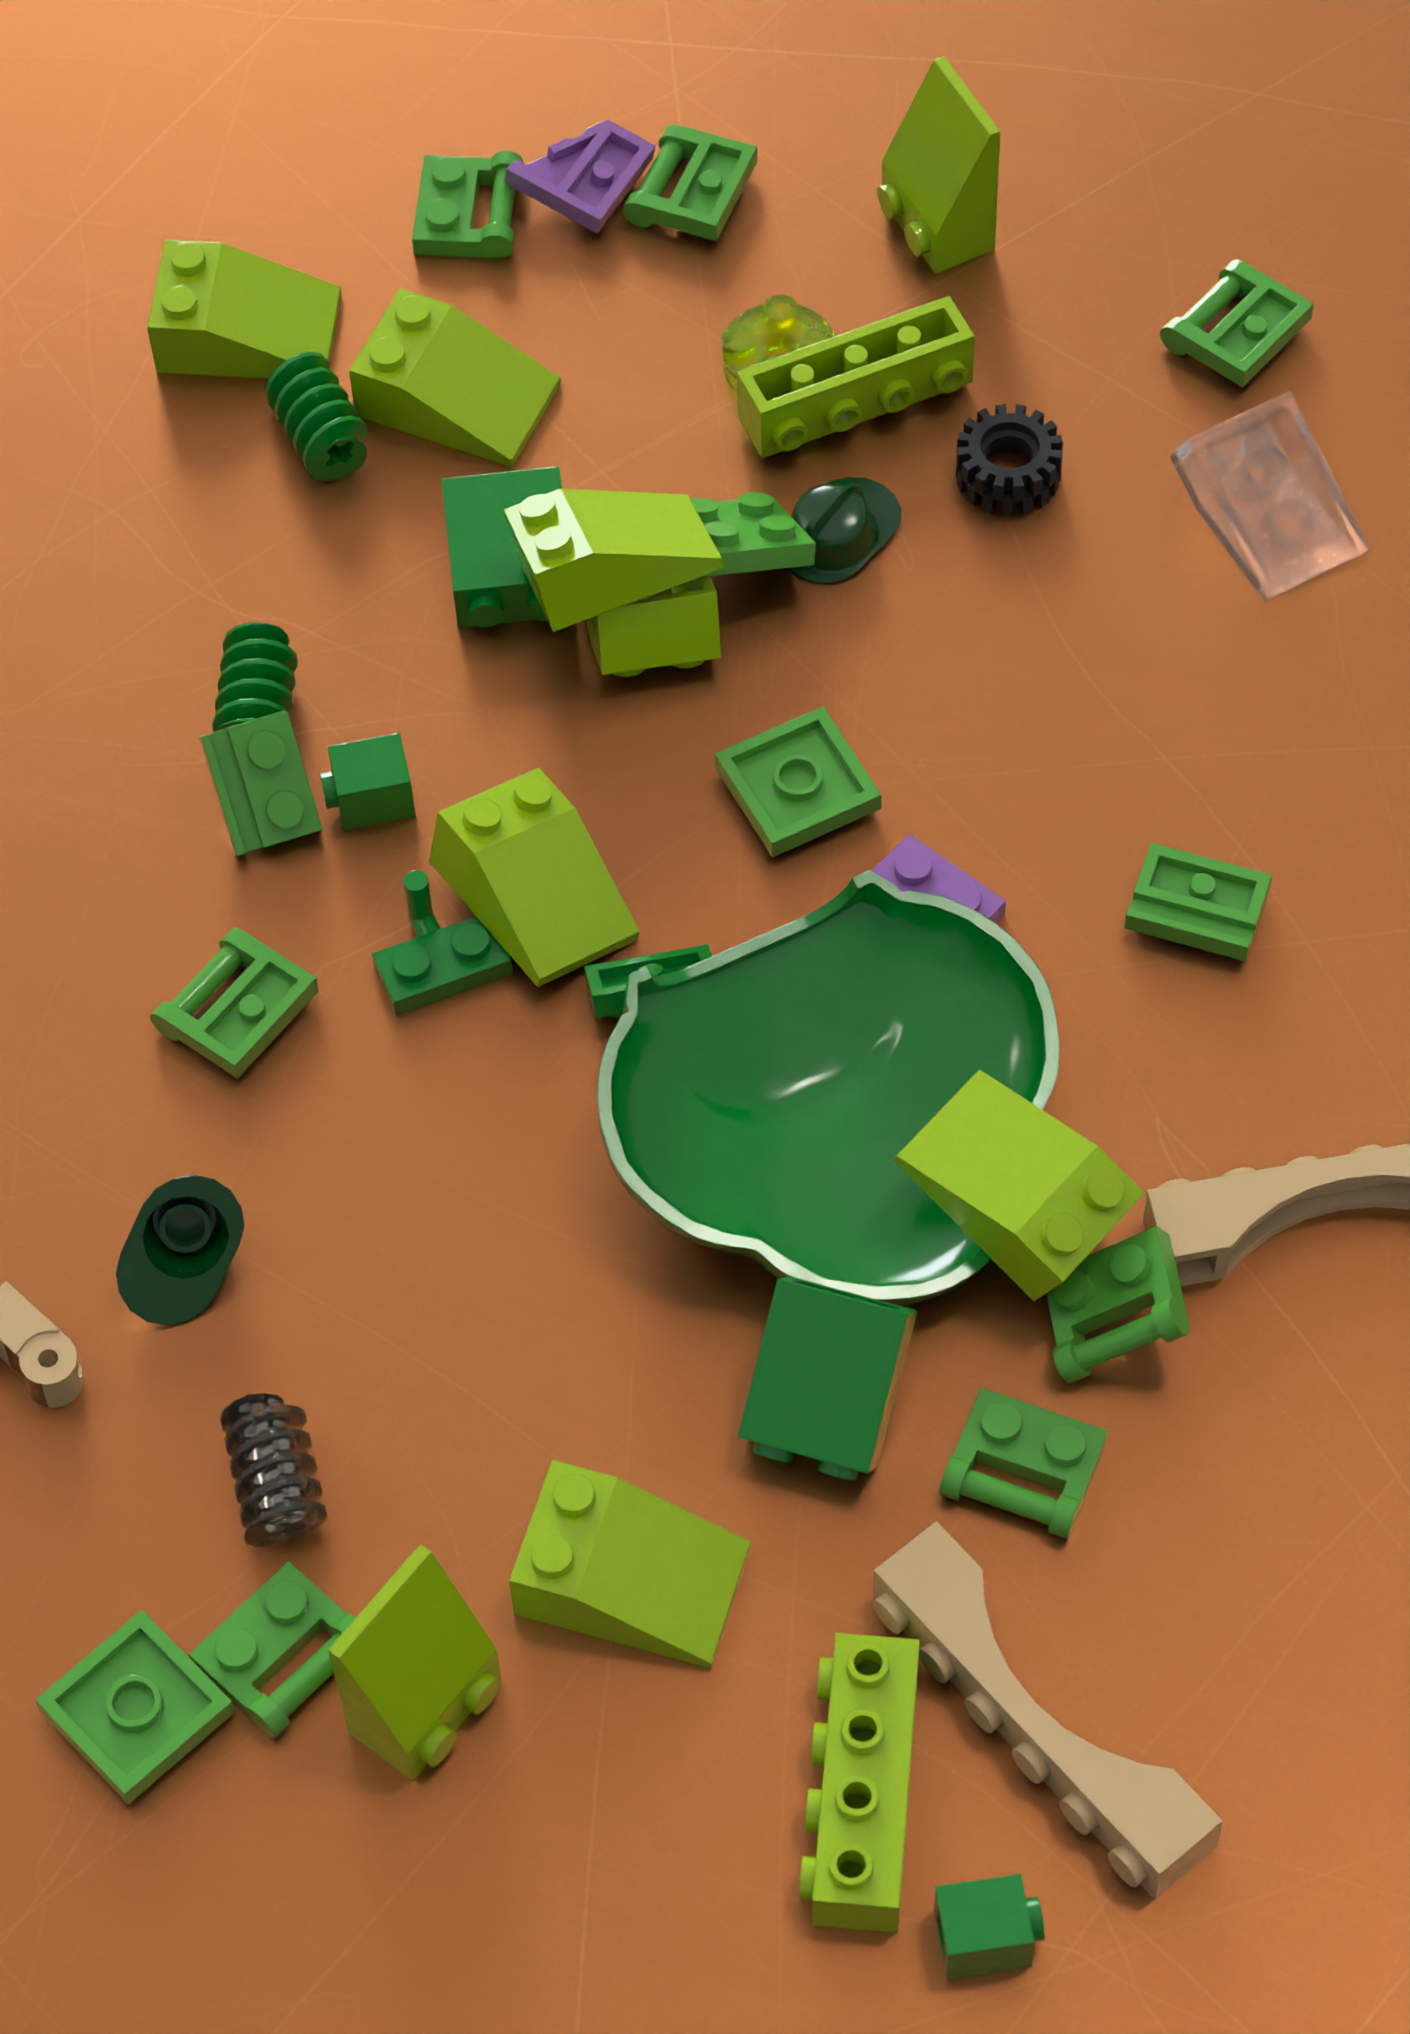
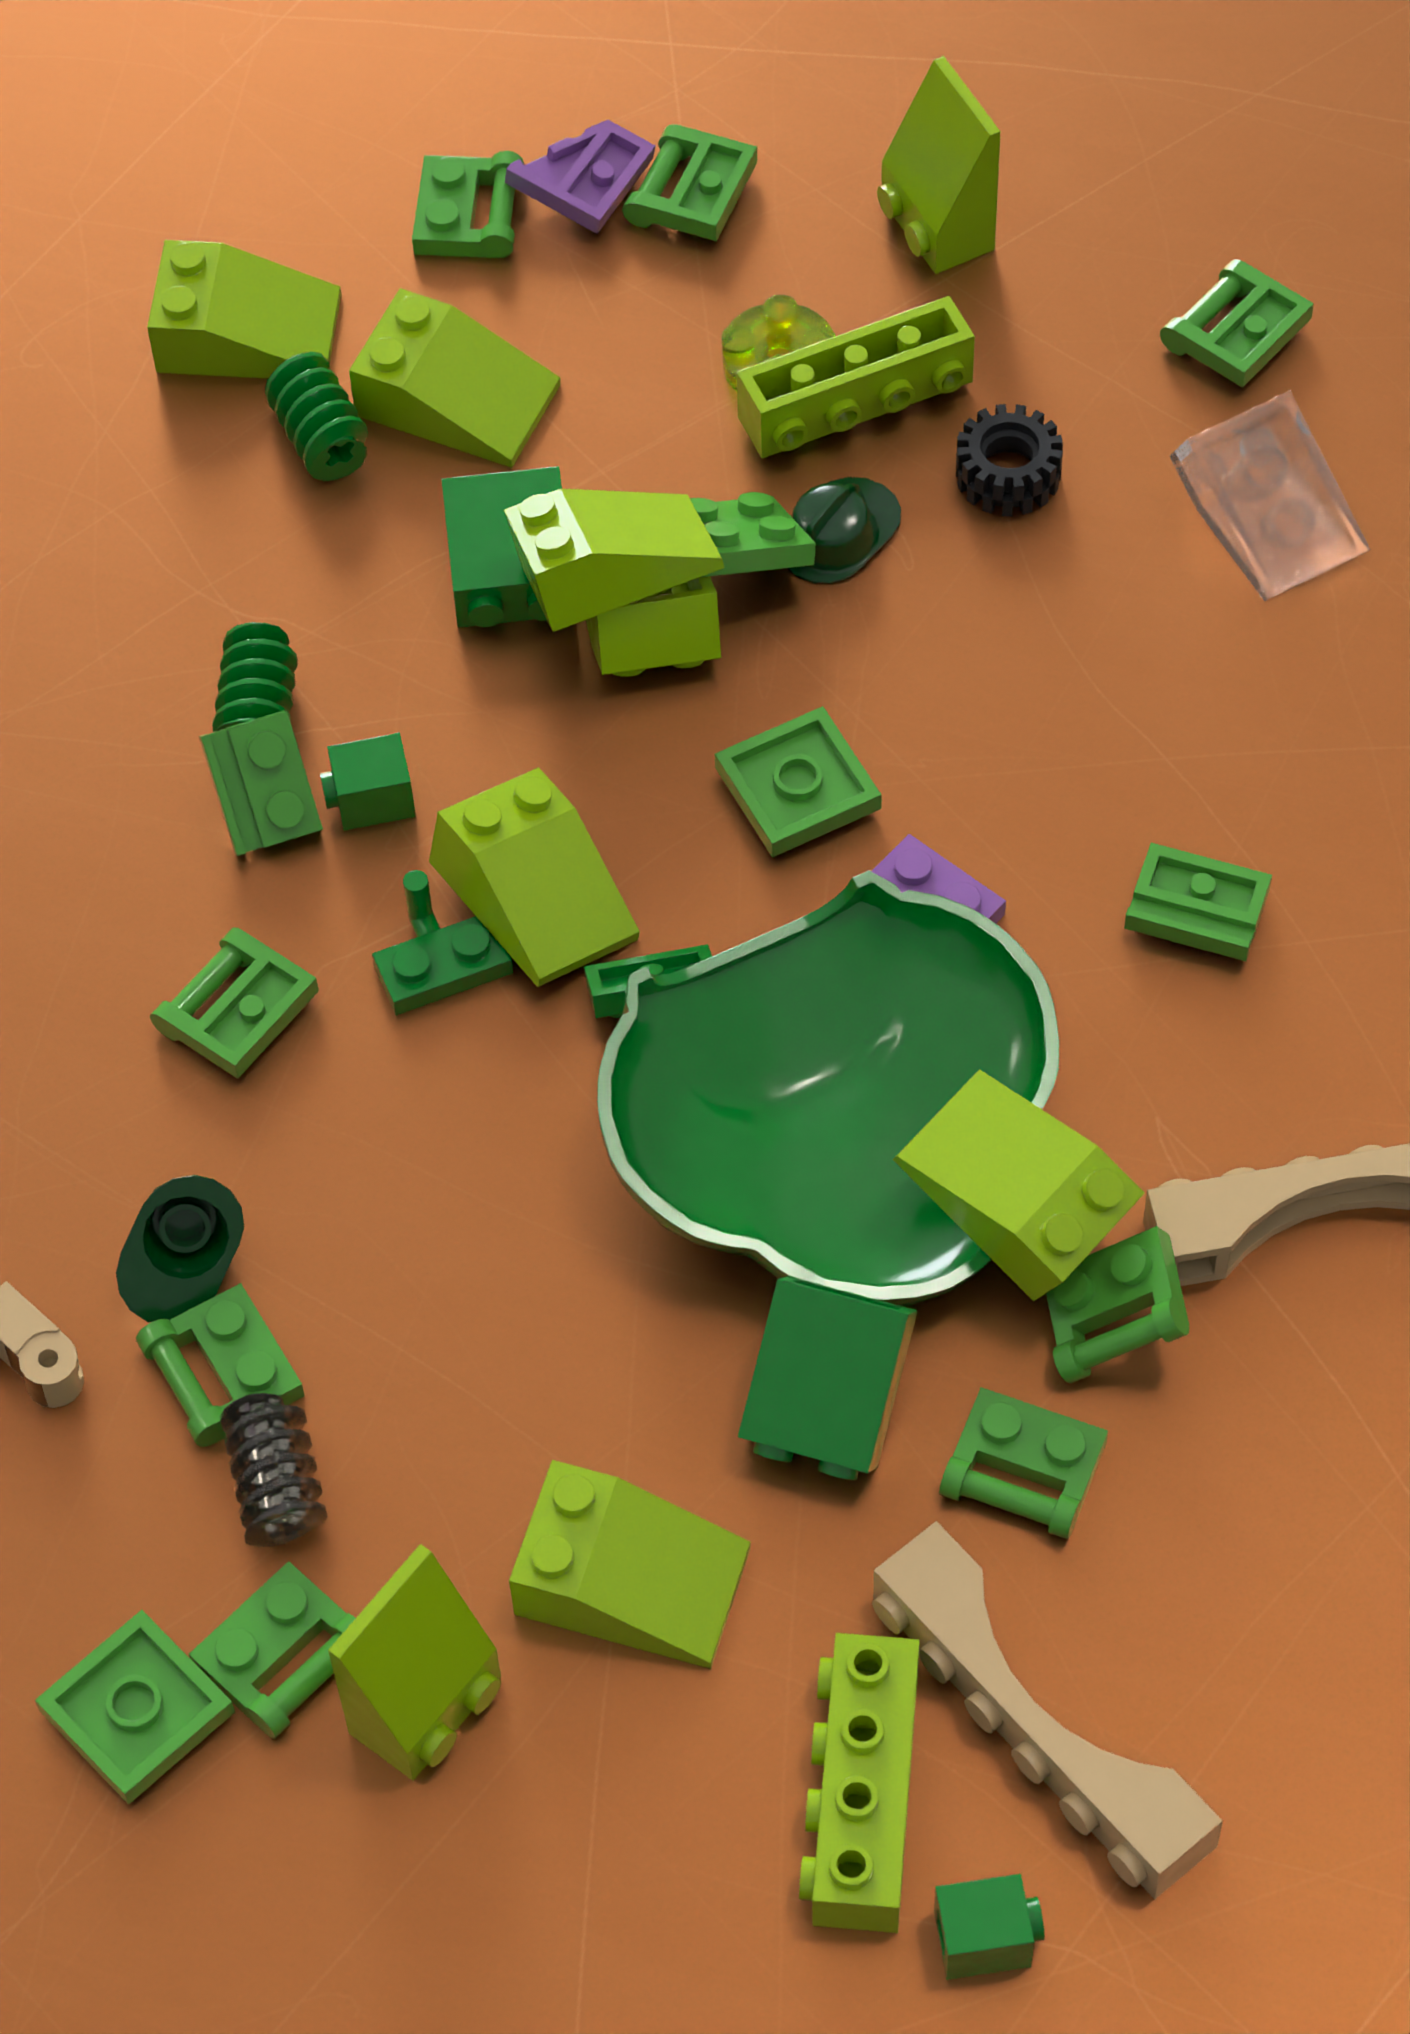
(236, 1349): none -> bright green plate

